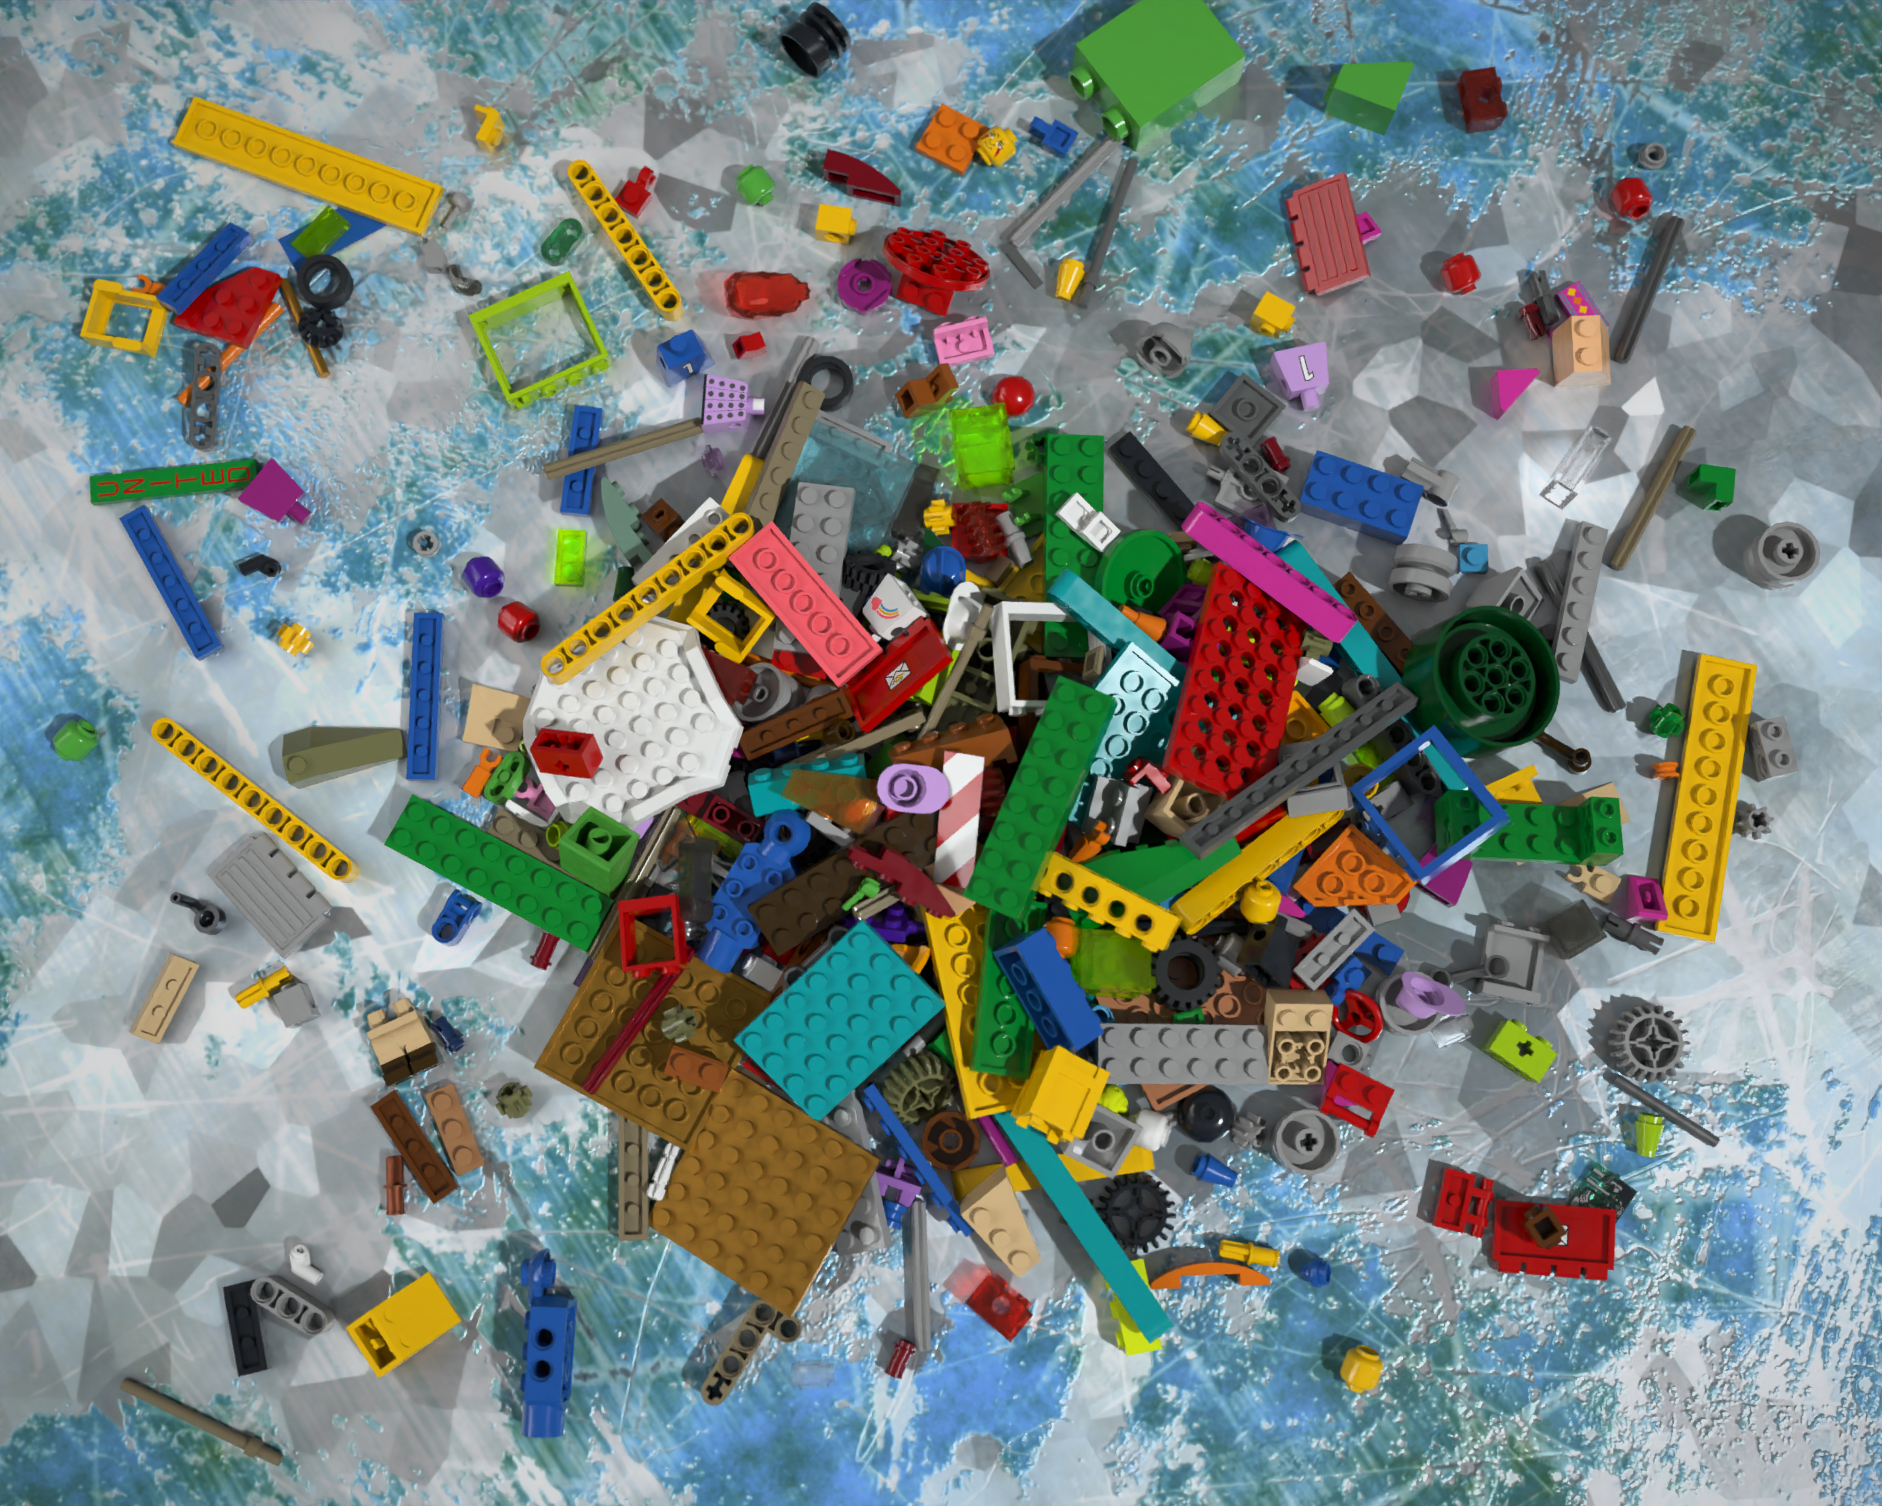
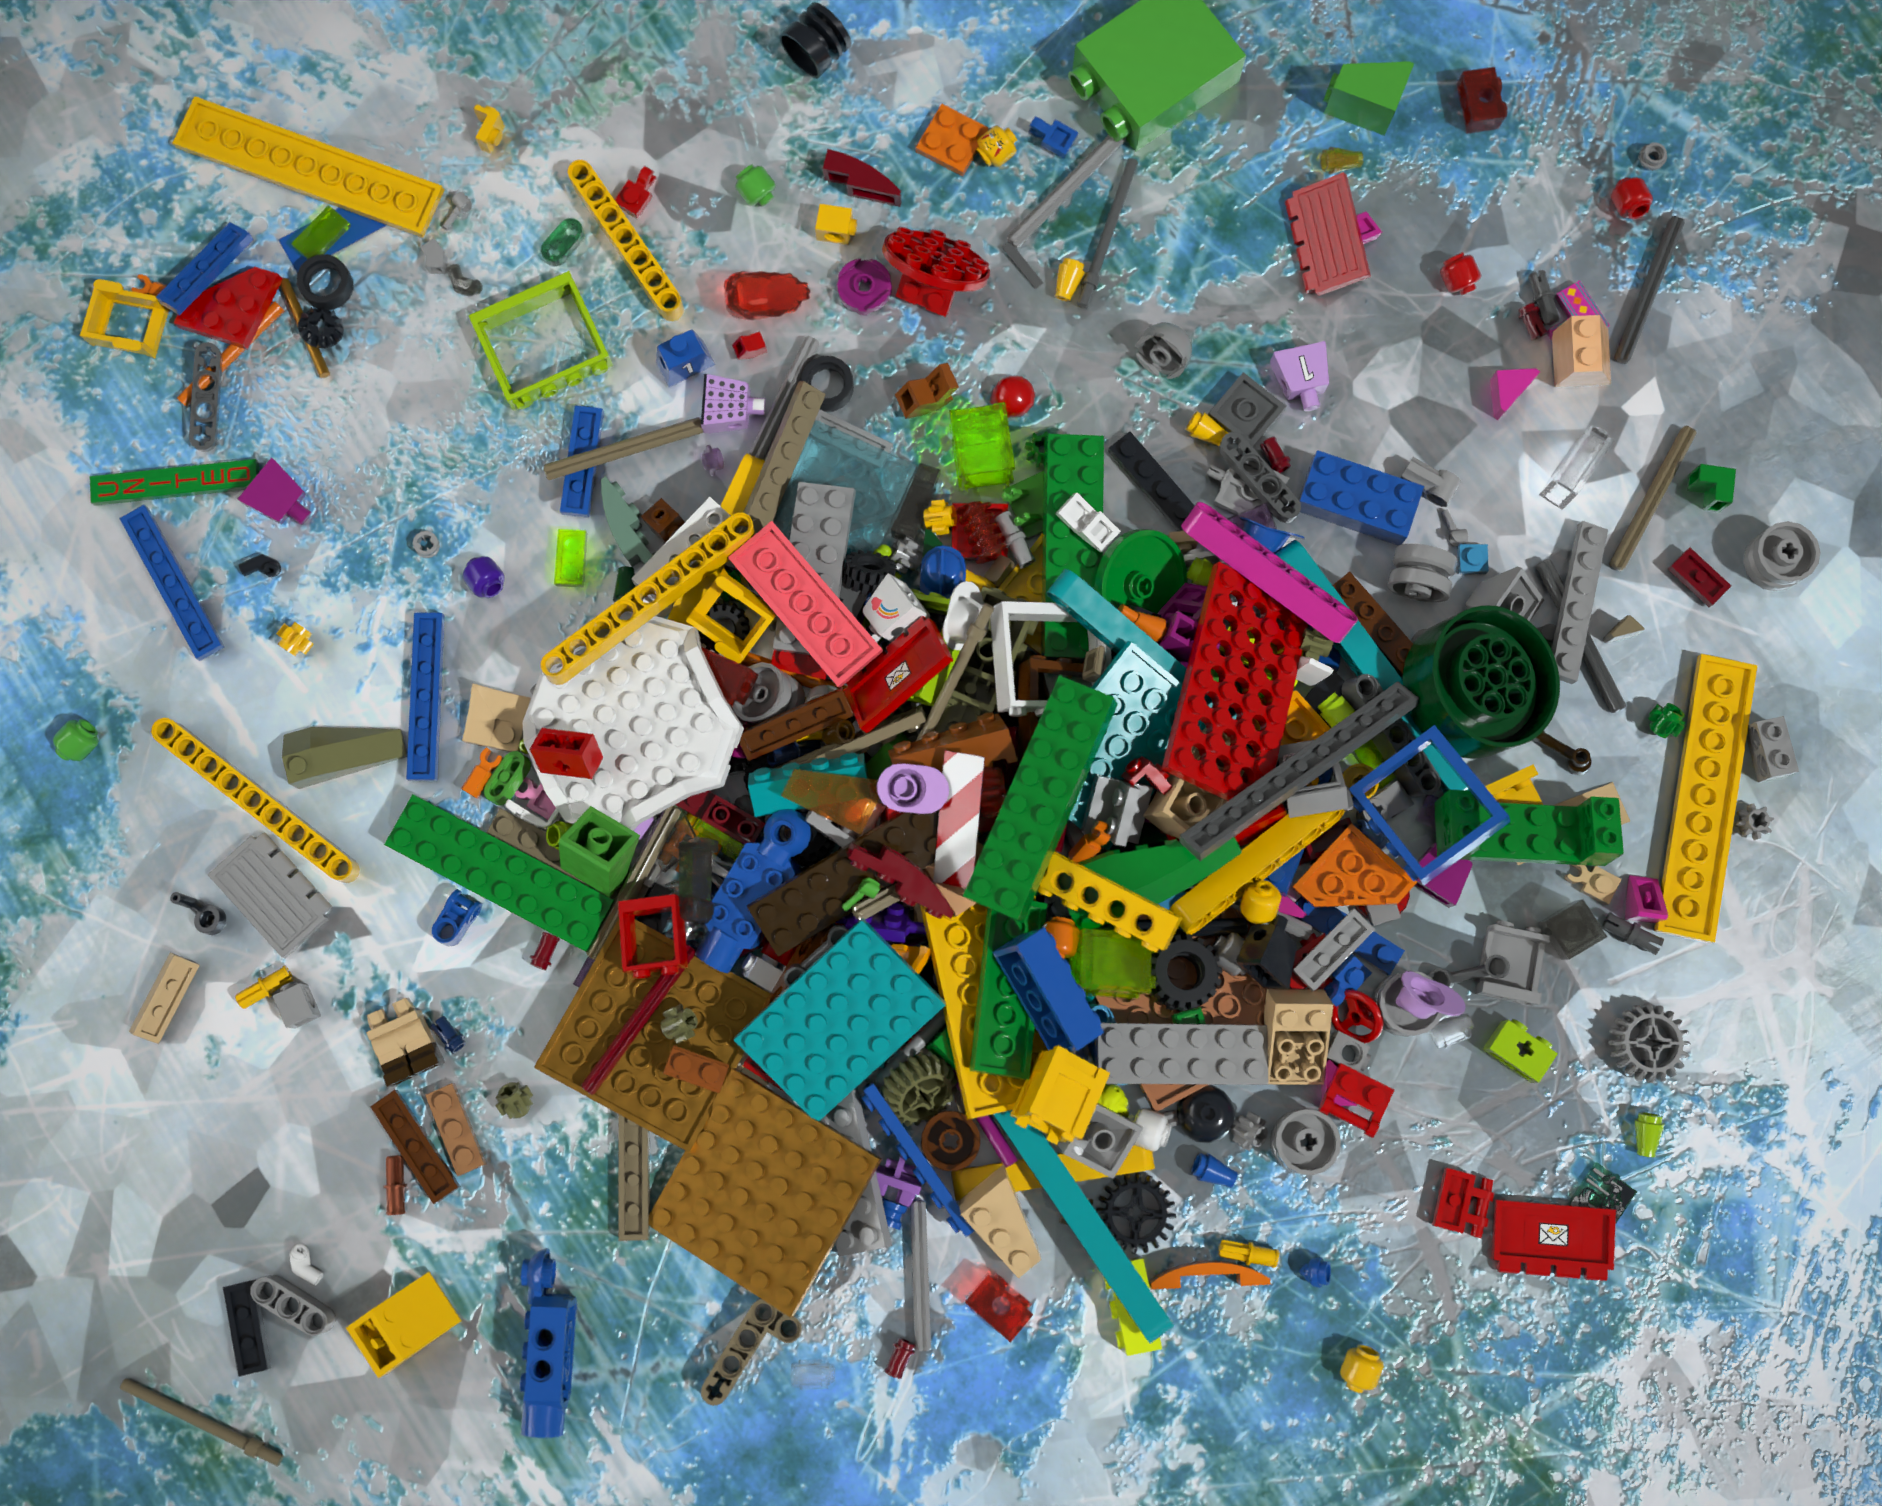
(518, 622): red head -> none
(663, 1172): white axle -> none
(963, 341): bright pink bracket -> none
(1273, 316): yellow brick -> none
(1338, 160): none -> clear yellow cone
(1543, 1226): reddish brown brick -> none
(1624, 629): none -> dark tan slope
(1665, 770): orange bush -> none
(1665, 1110): flat silver bar -> none
(1699, 577): none -> dark red plate

